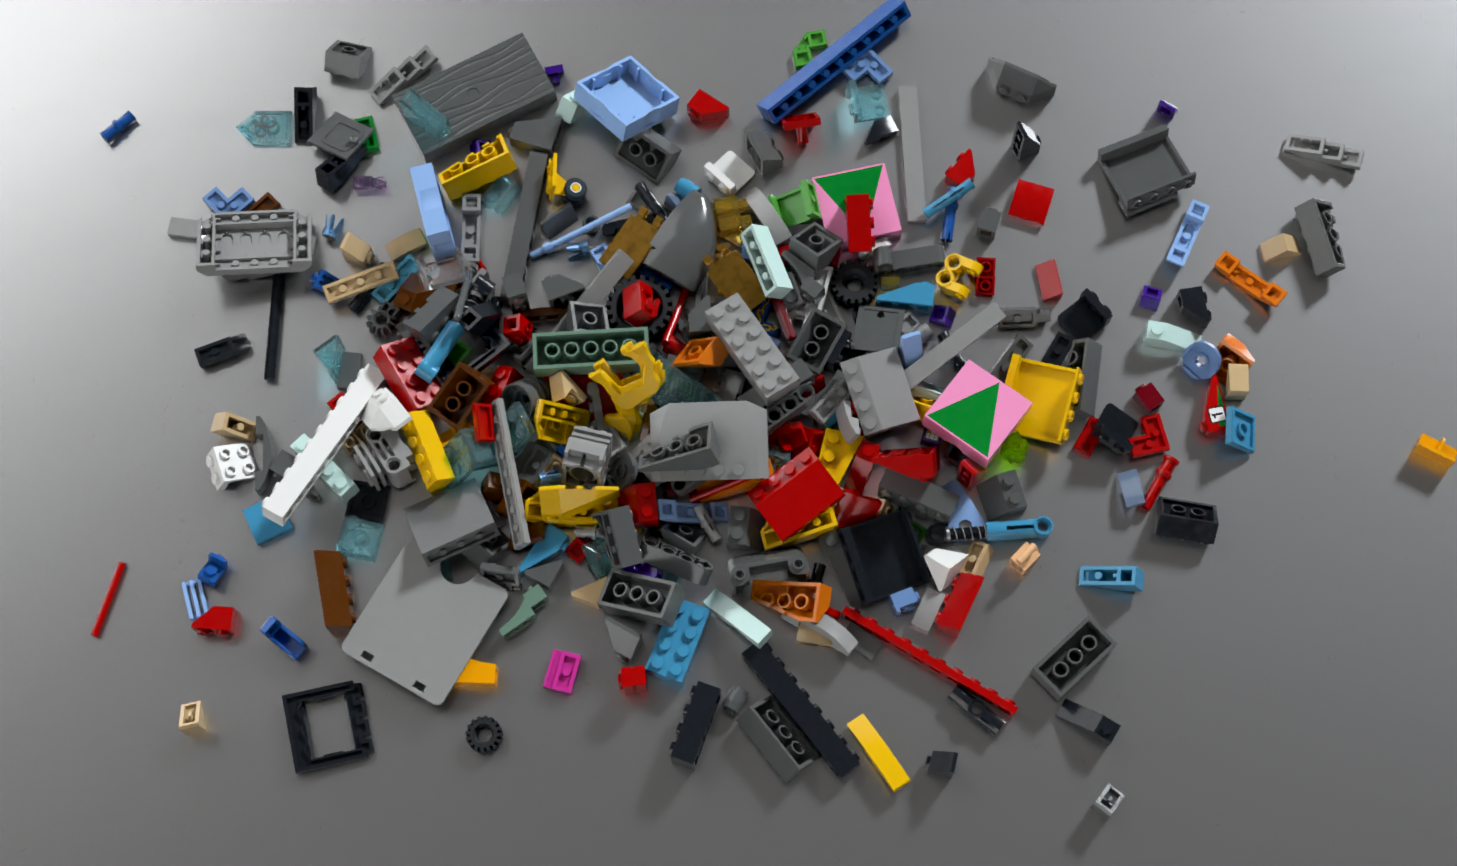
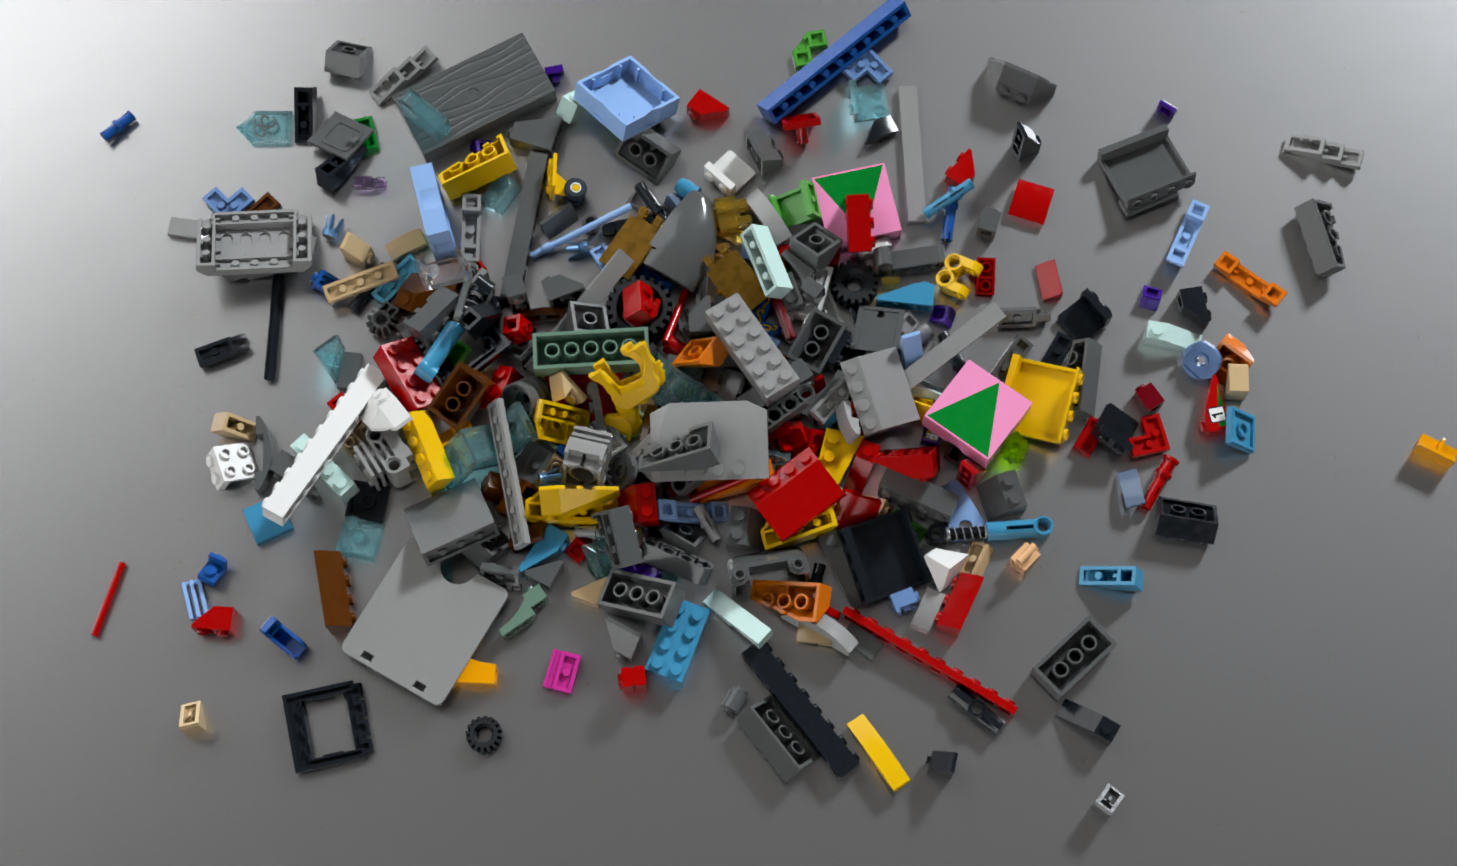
(483, 422): red tile -> none
(696, 725): black brick -> none
(1280, 247): tan slope -> none

